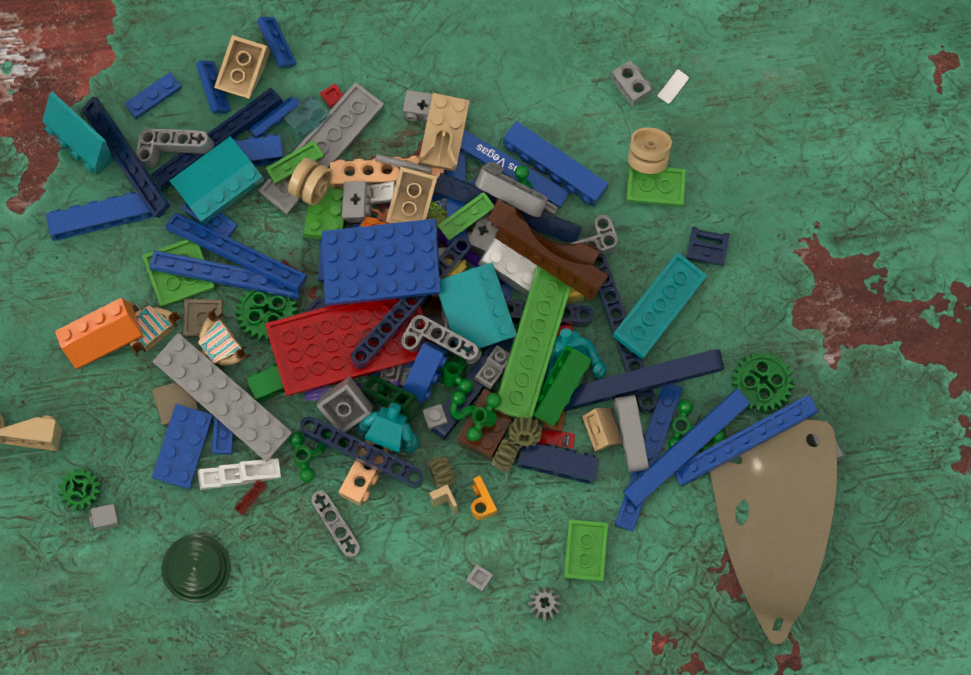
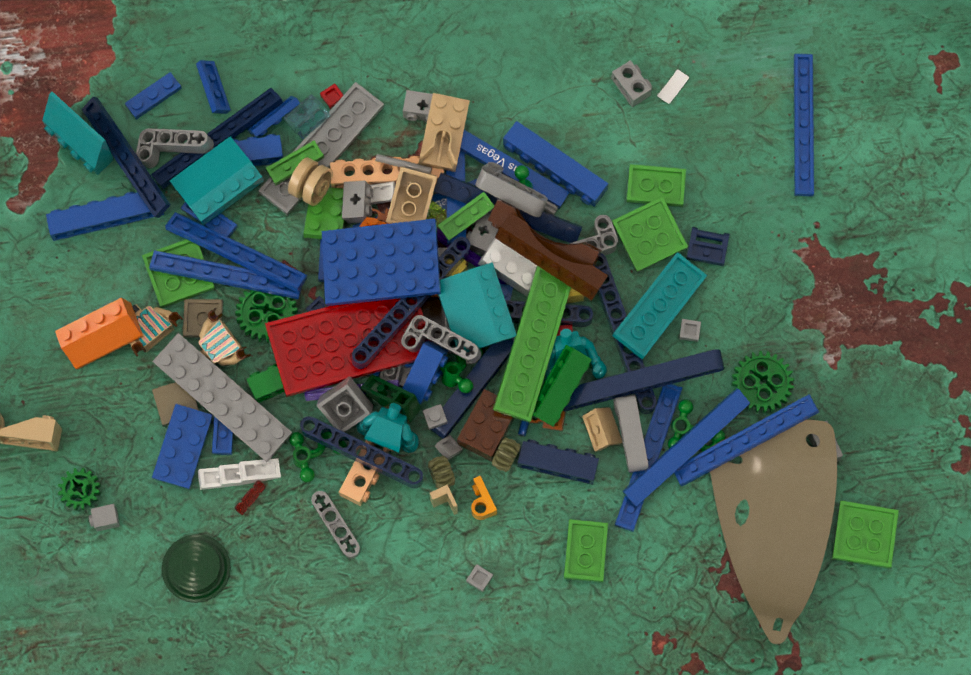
(242, 67): tan slope -> none
(276, 42): blue plate -> none
(448, 447): none -> light grey plate
(480, 415): green piece -> none
(493, 367): light grey slope -> none
(525, 431): olive gear -> none
(552, 603): light grey gear -> none
(557, 438): red sticker -> none
(649, 150): tan wheel -> none
(649, 234): none -> bright green plate
(690, 330): none -> light grey plate
(803, 125): none -> blue tile
(865, 534): none -> bright green plate

